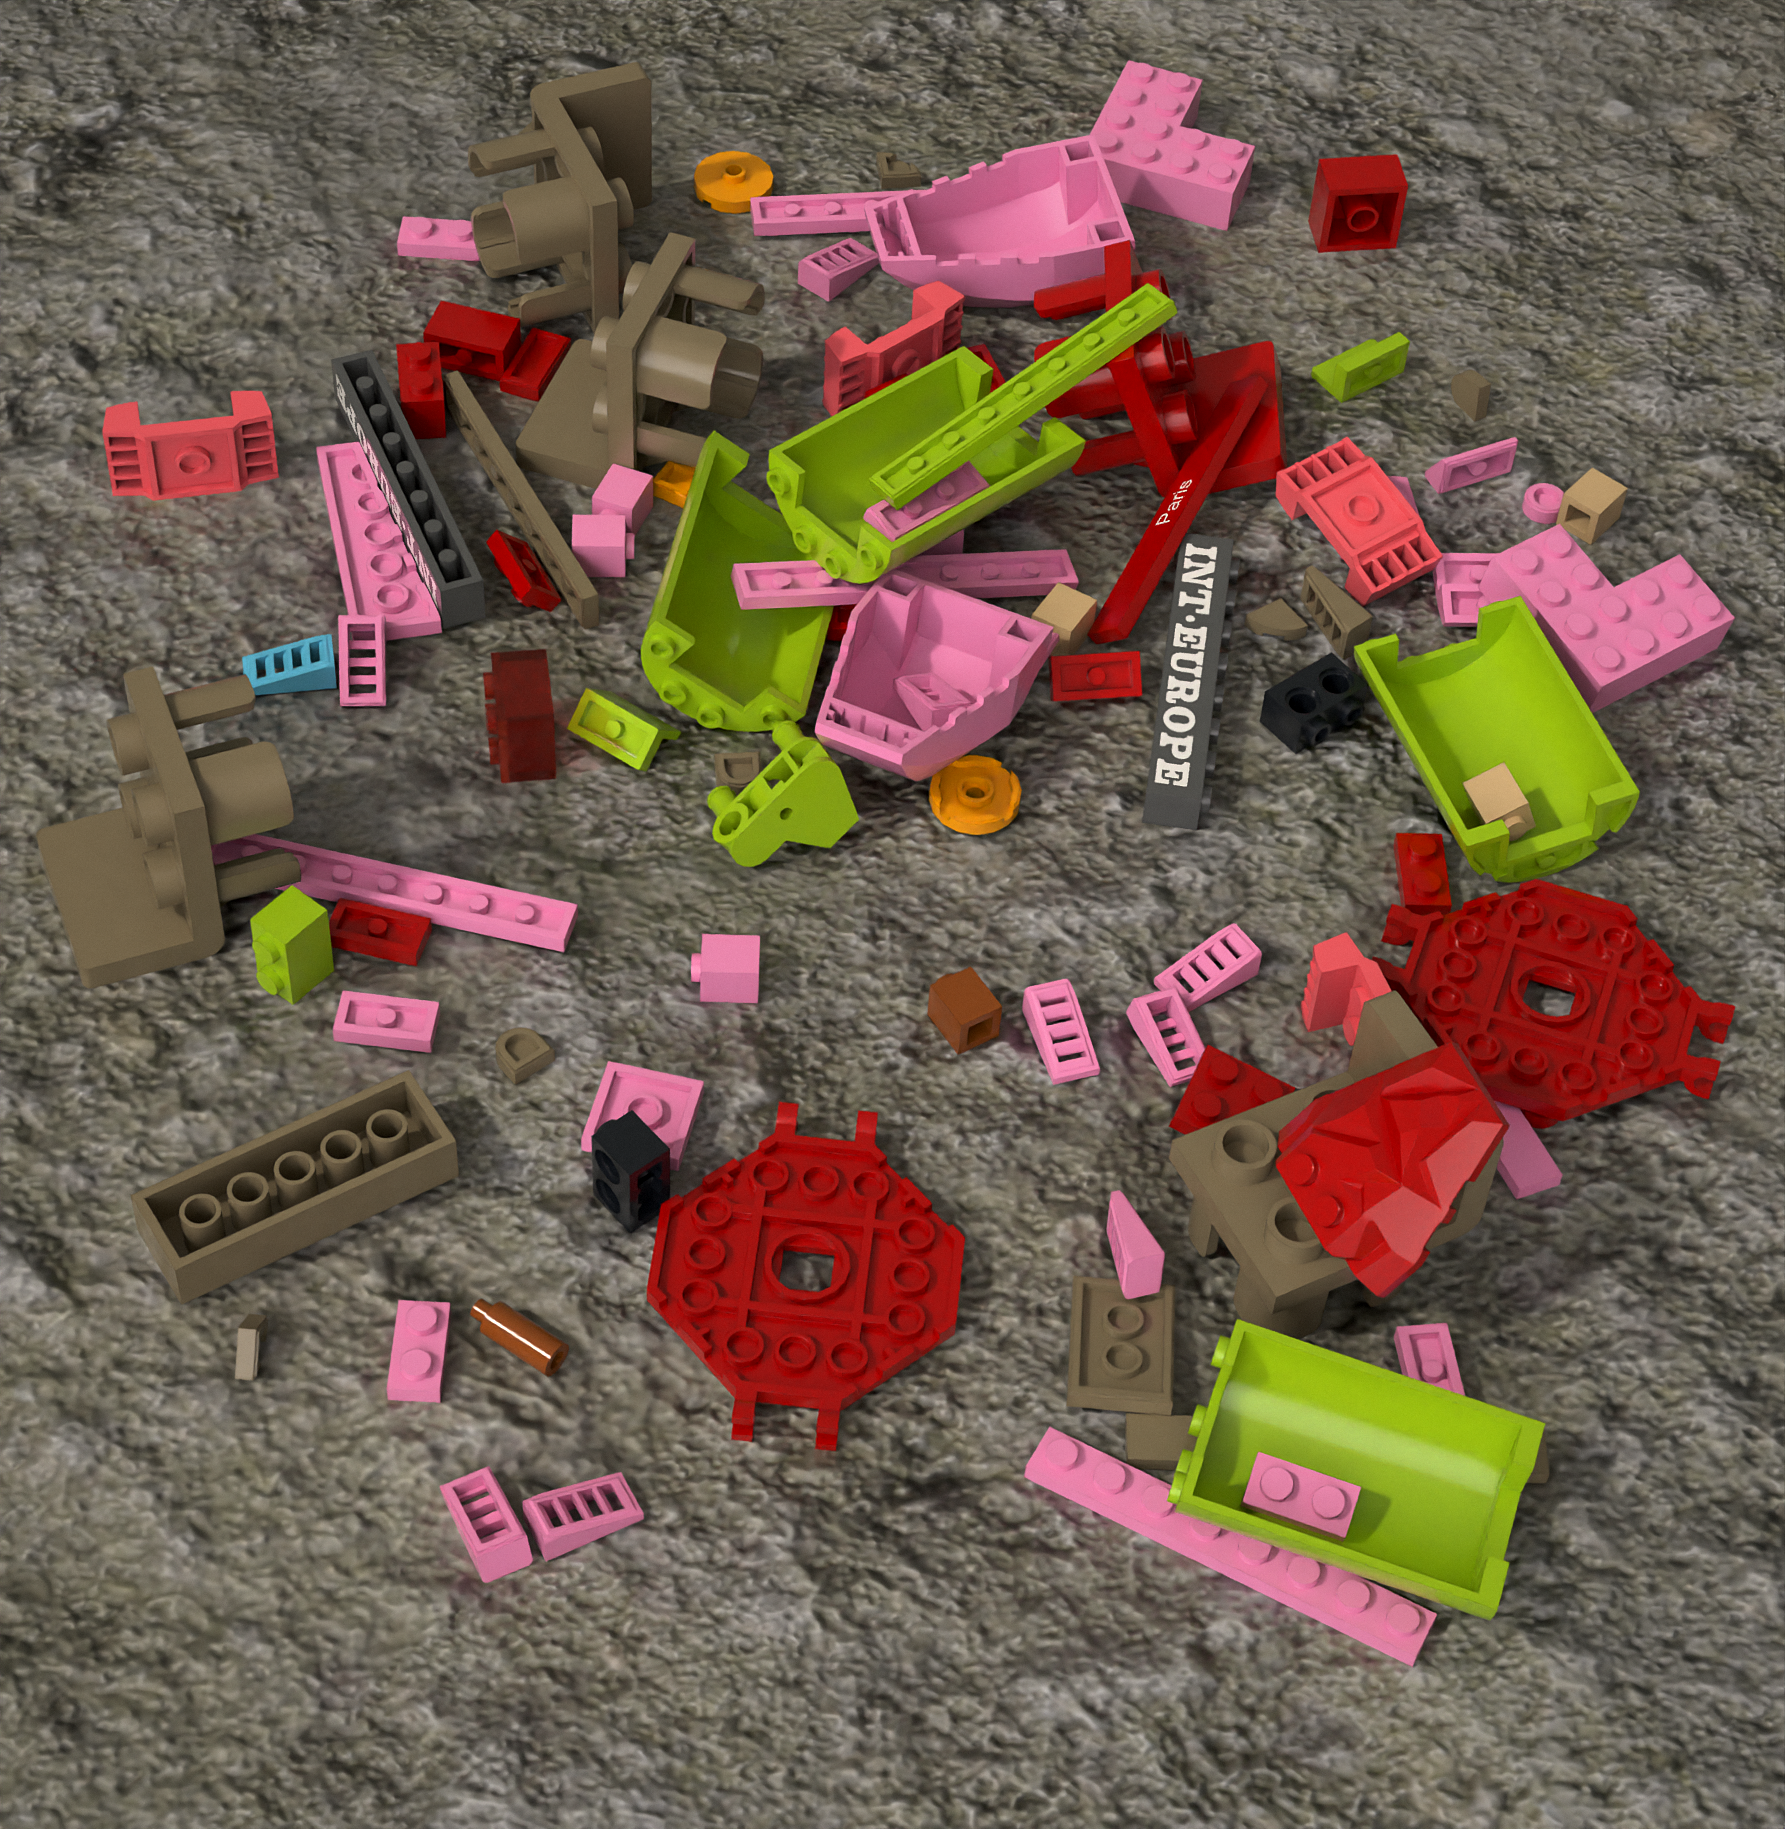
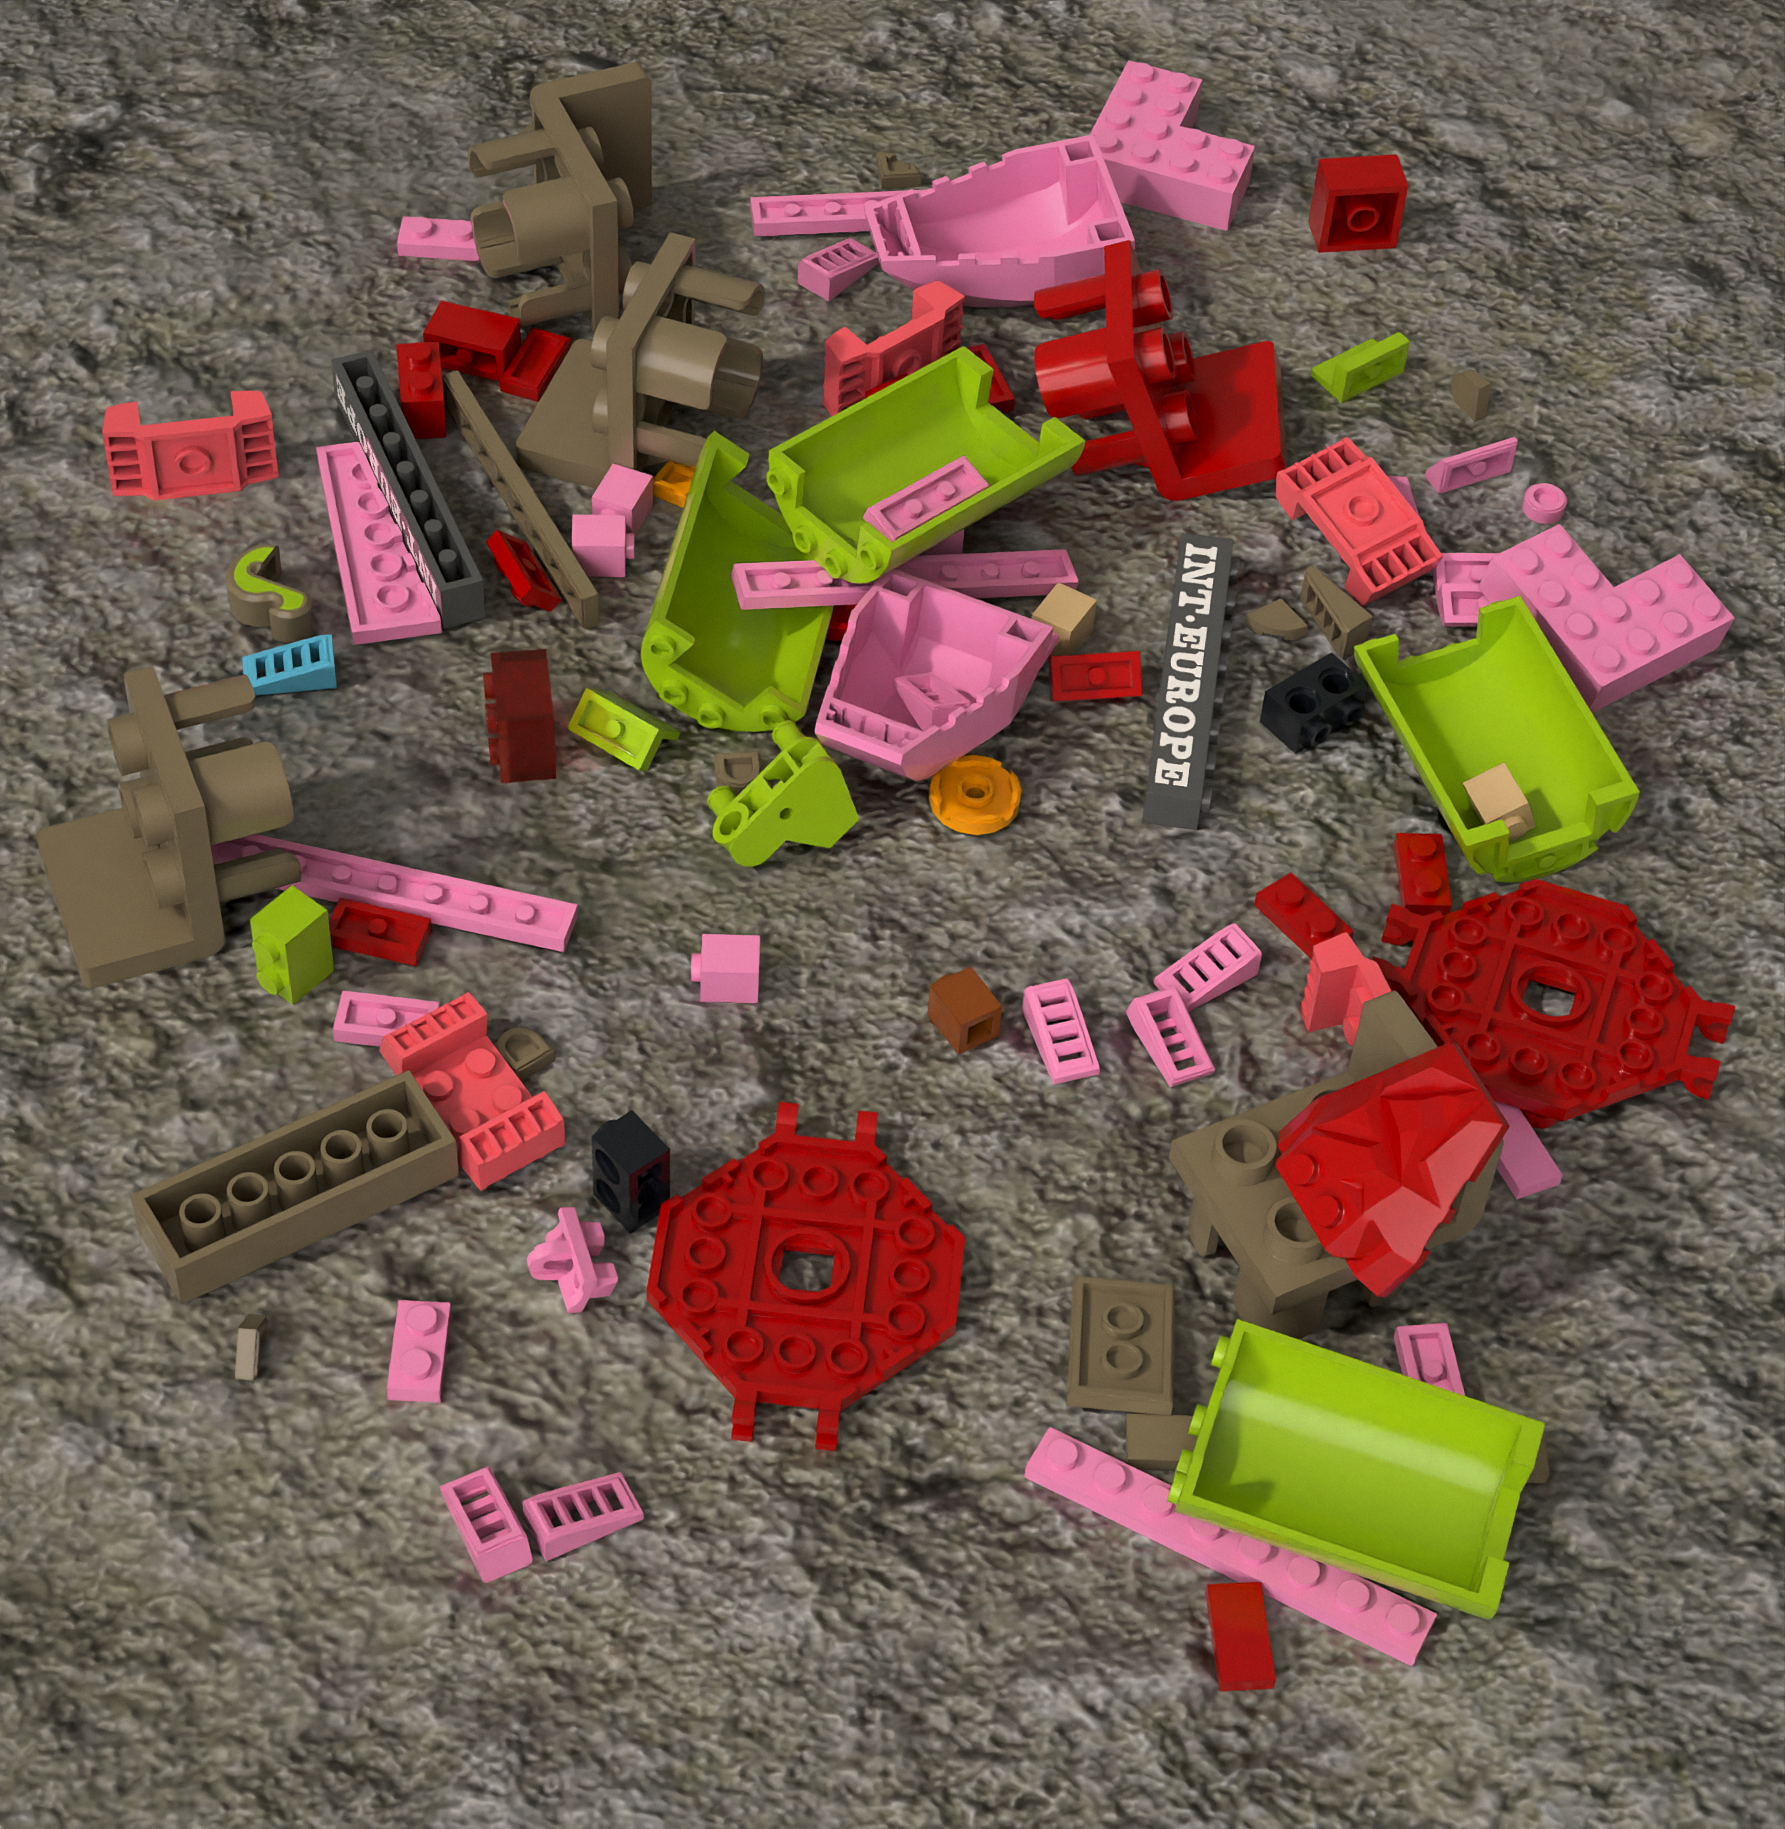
(262, 601): none -> dark tan animal
(362, 623): bright pink slope -> none
(475, 1091): none -> coral plate
(520, 1336): dark orange cylinder -> none
(570, 1251): none -> bright pink hips
(660, 1100): bright pink plate -> none
(731, 179): light orange plate -> none
(1022, 396): lime tile -> none
(1134, 1249): bright pink slope -> none
(1177, 510): red tile -> none
(1222, 1089): red plate -> none
(1240, 1636): none -> red tile
(1299, 913): none -> red plate
(1300, 1496): bright pink plate -> none
(1591, 506): tan brick -> none

